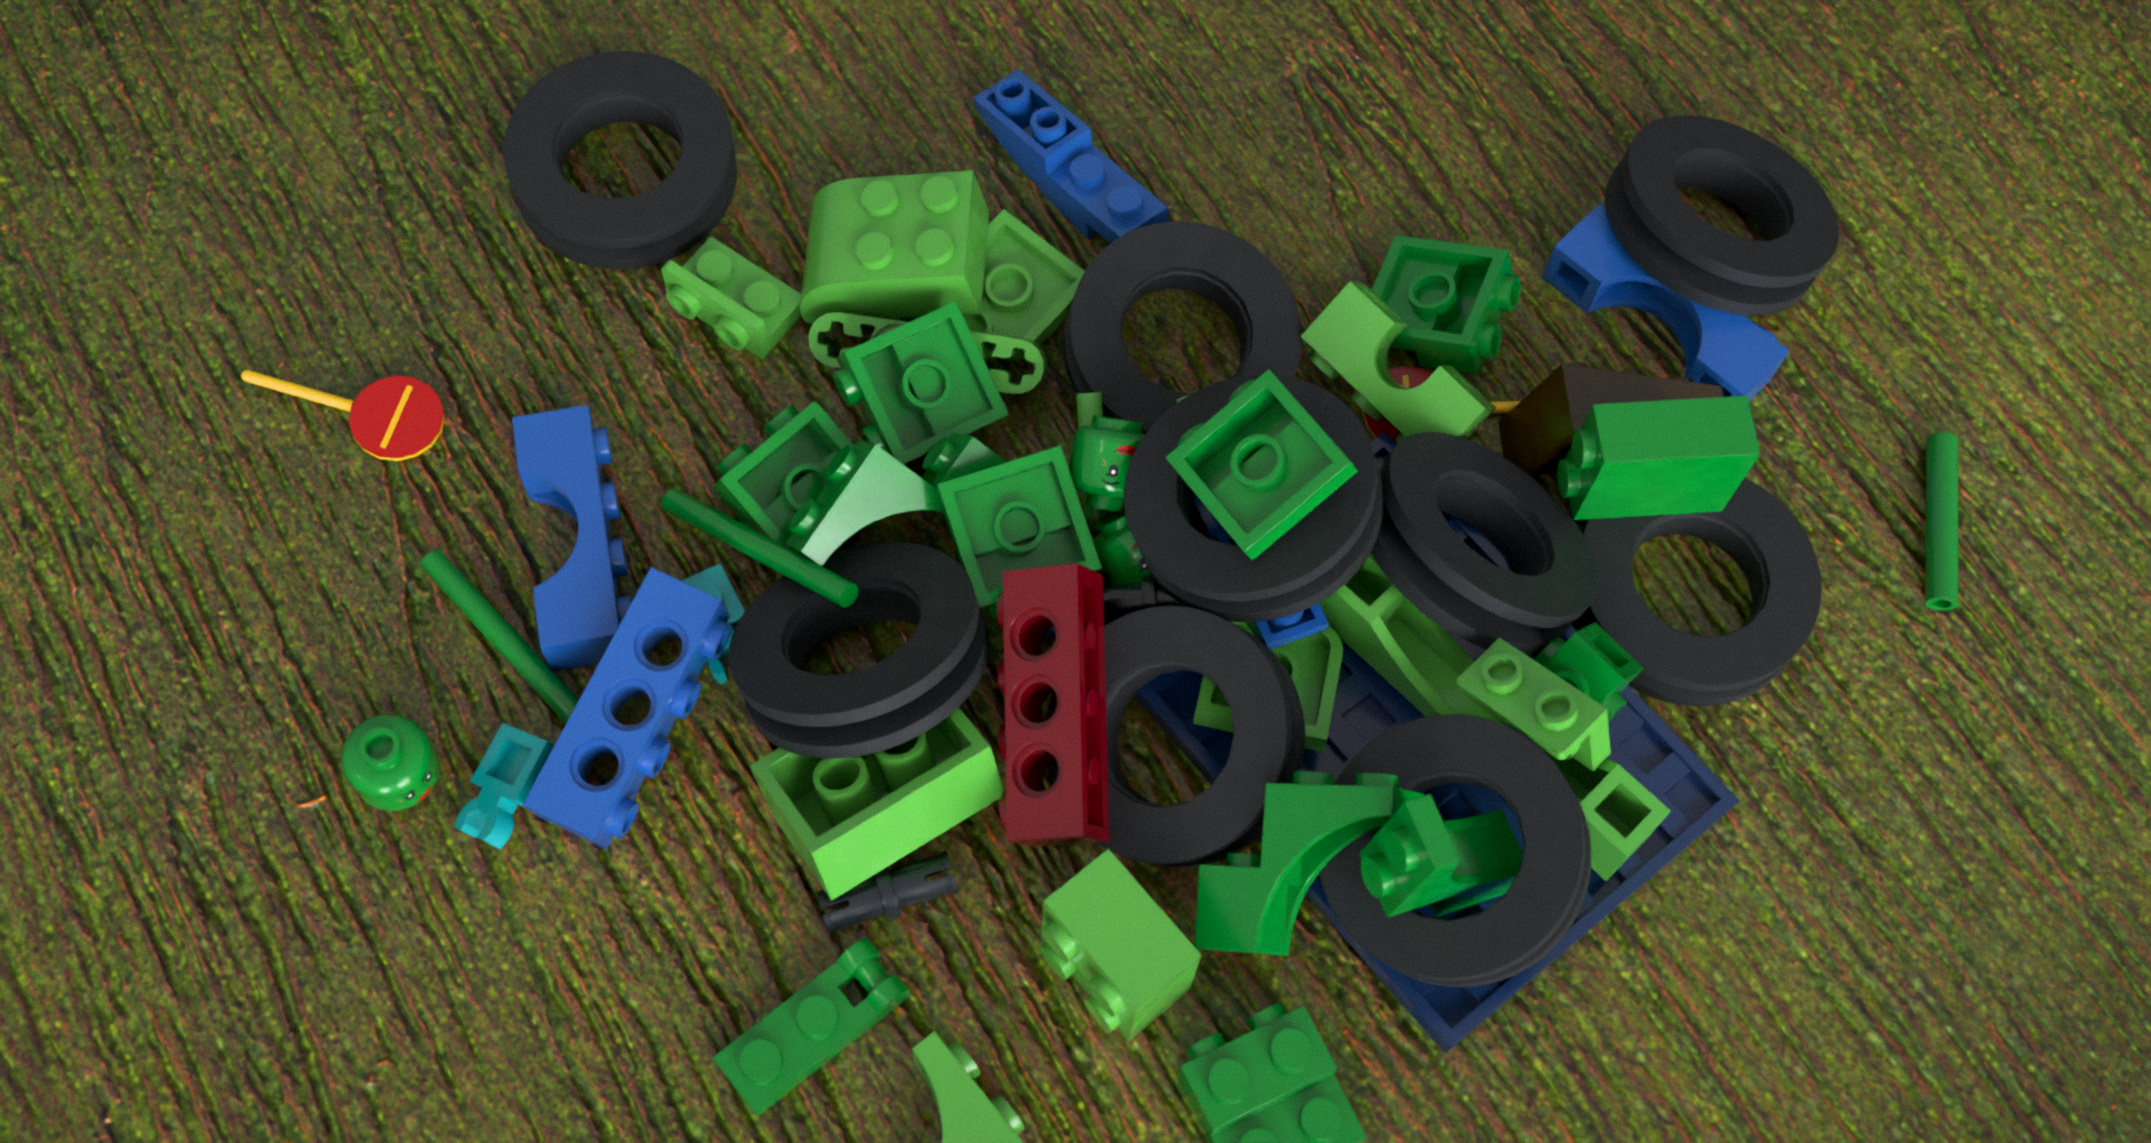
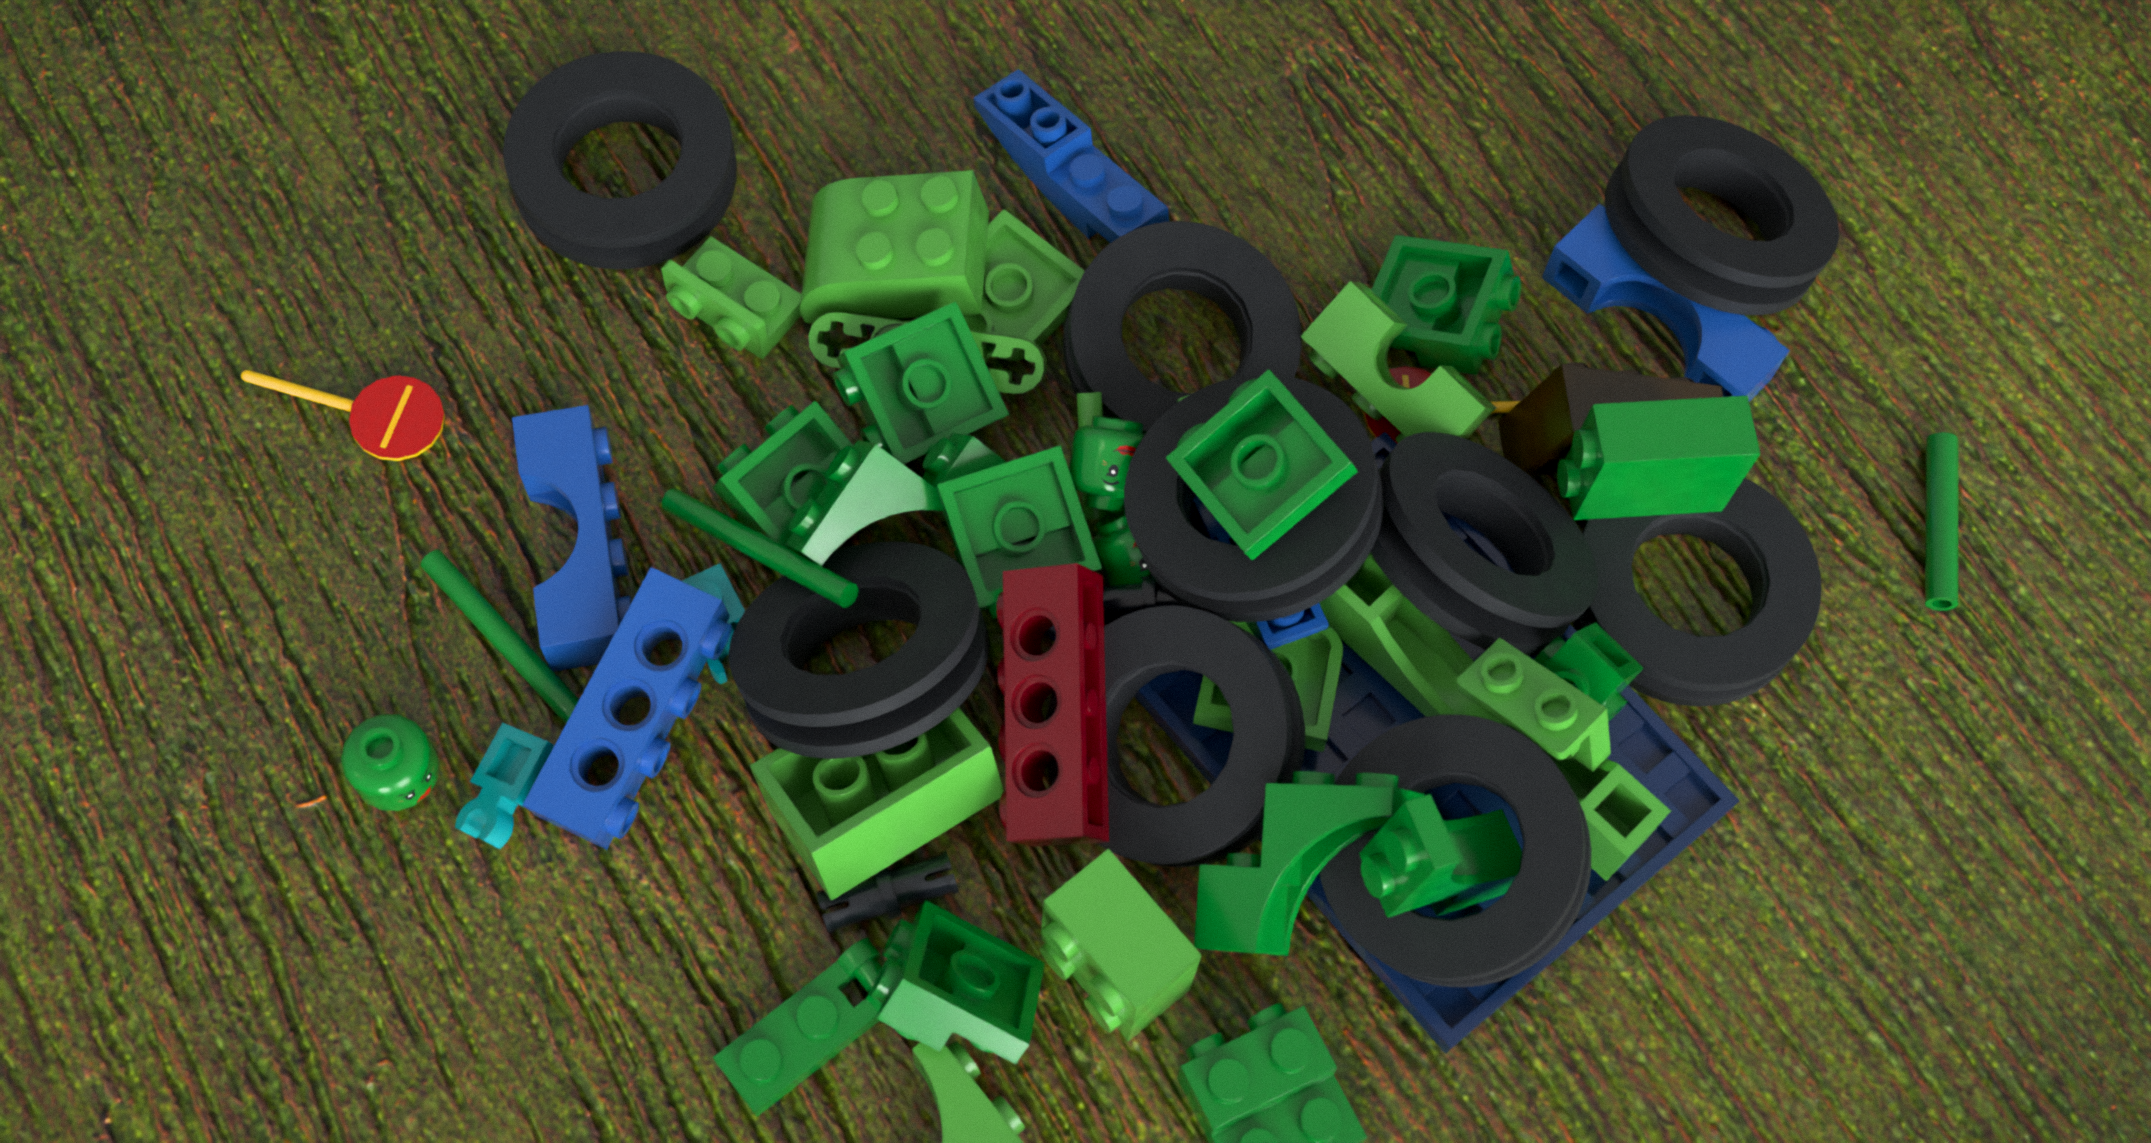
(957, 980): none -> green plate

